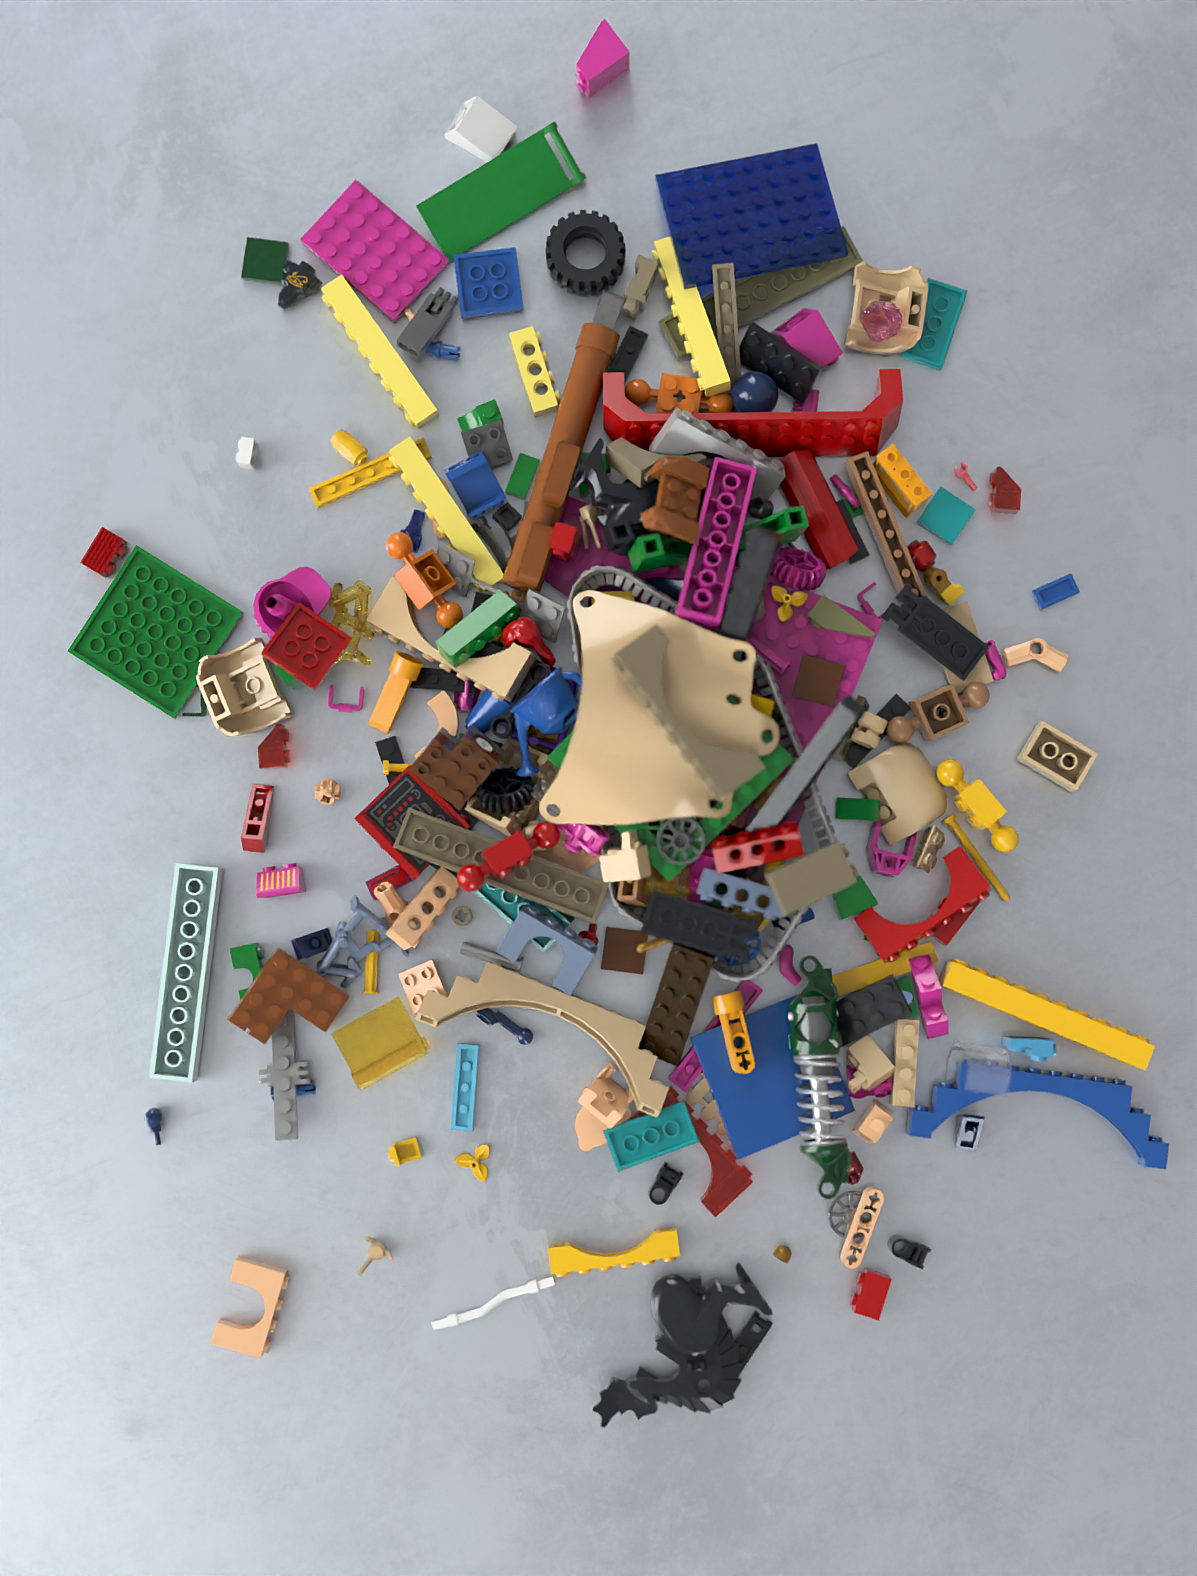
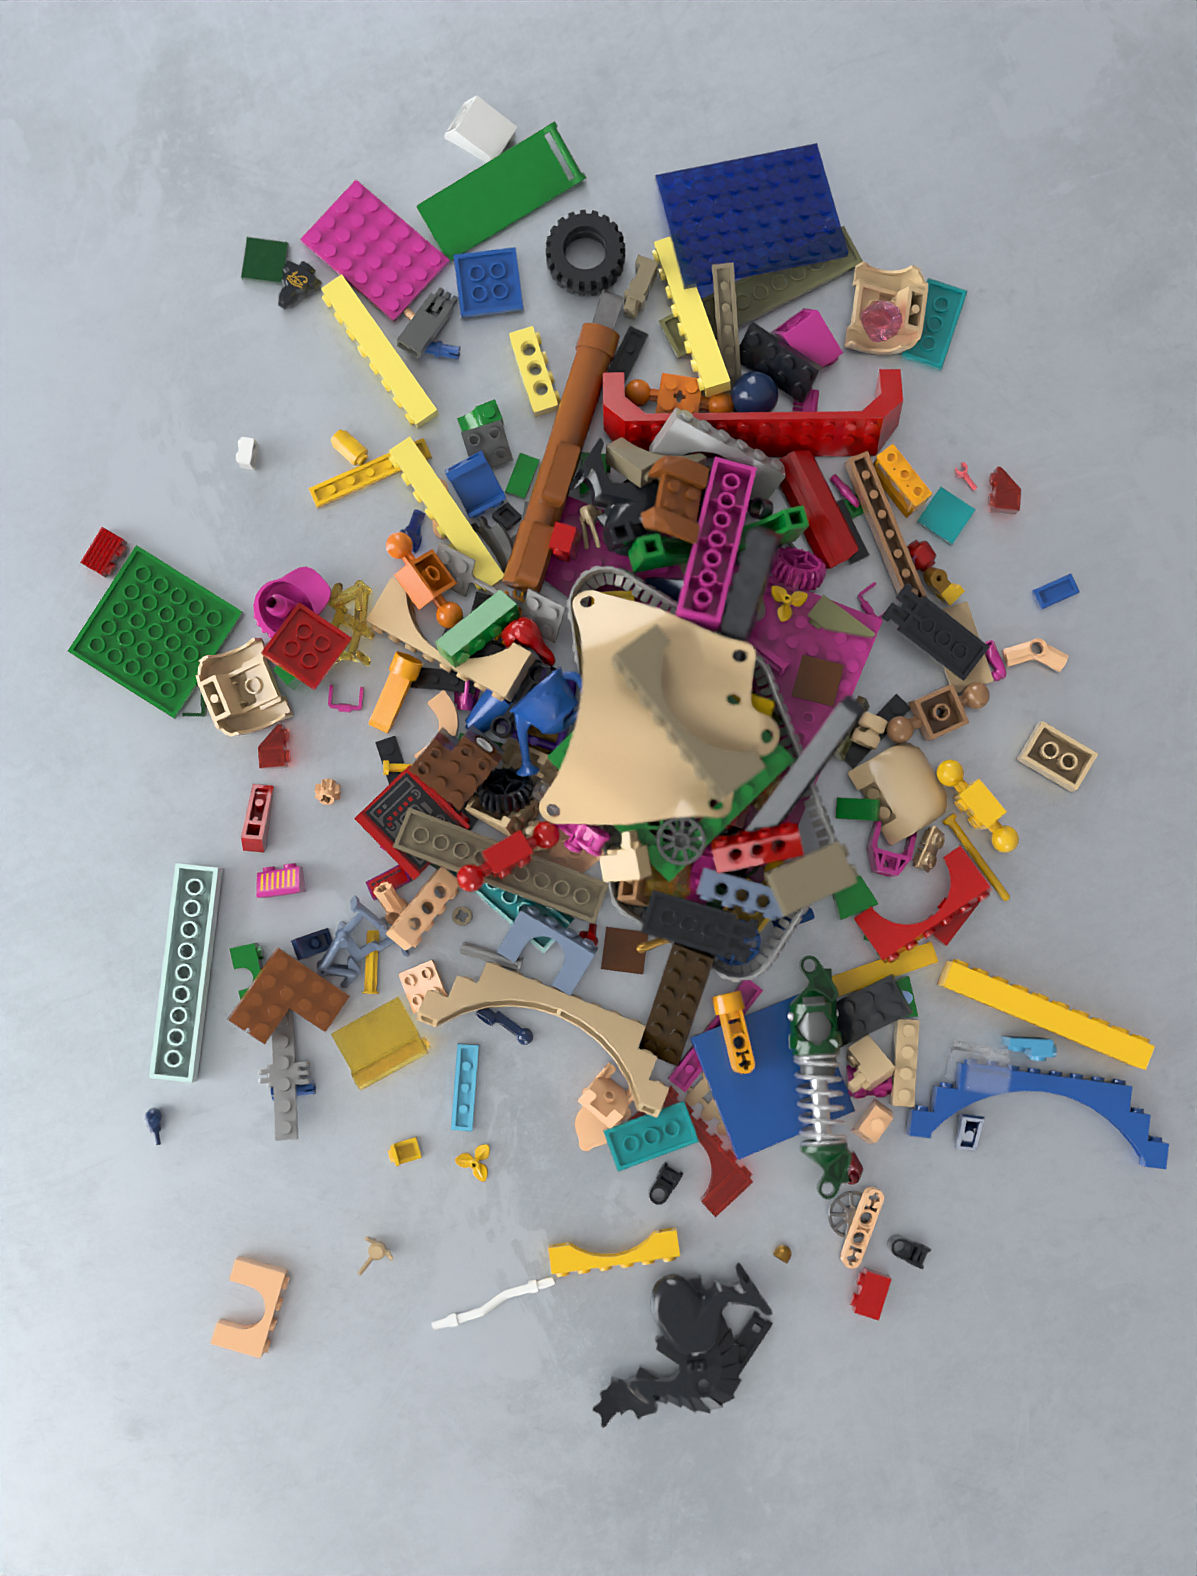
(601, 61): dark pink slope -> none
(786, 965): dark pink arm -> none
(929, 996): dark pink arch -> none

